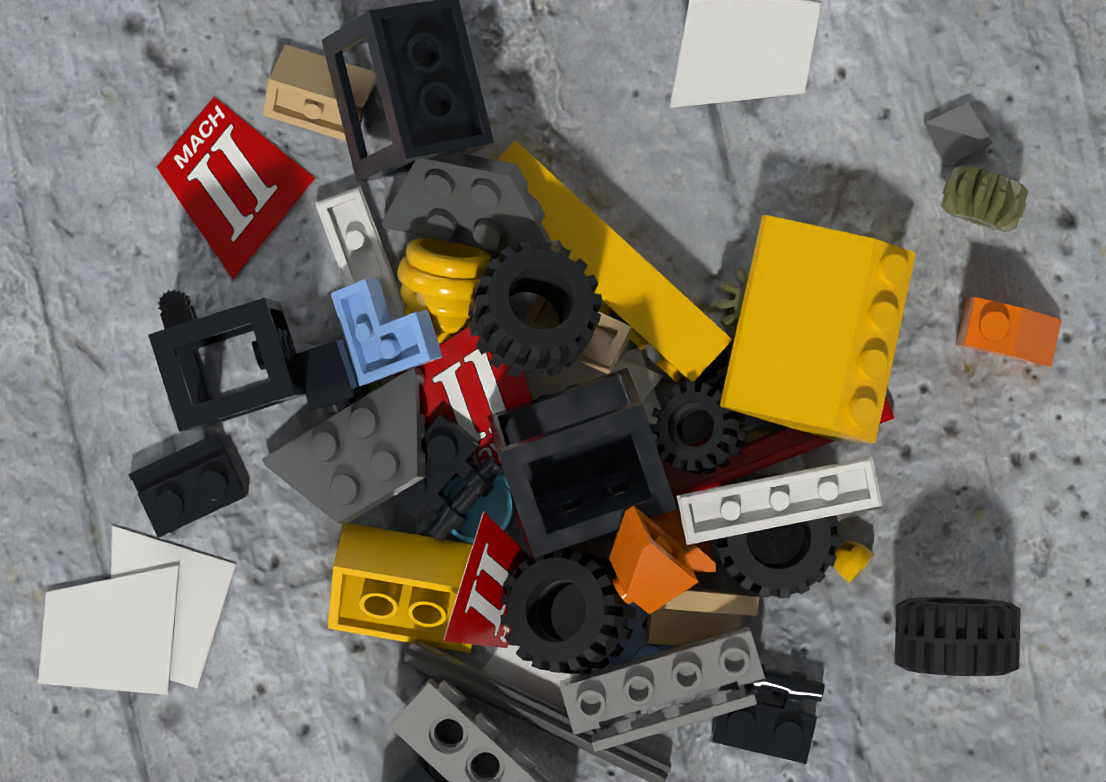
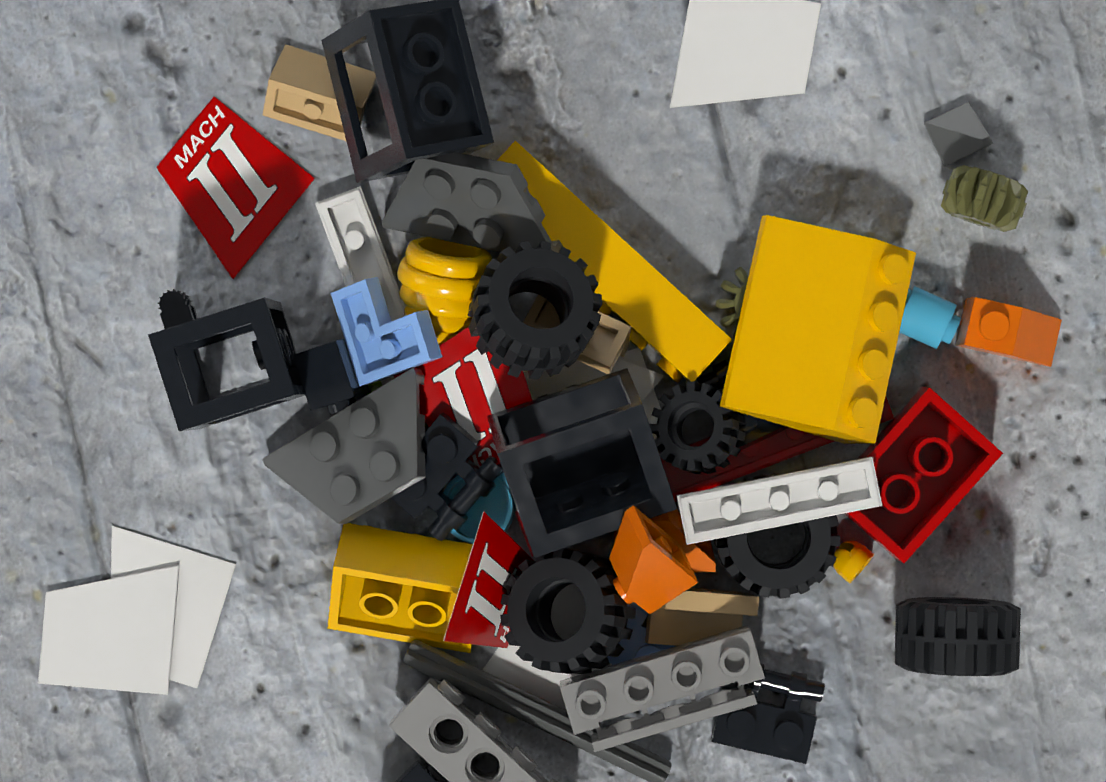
(188, 485): black plate -> none
(923, 471): none -> red brick
(929, 318): none -> medium azure brick

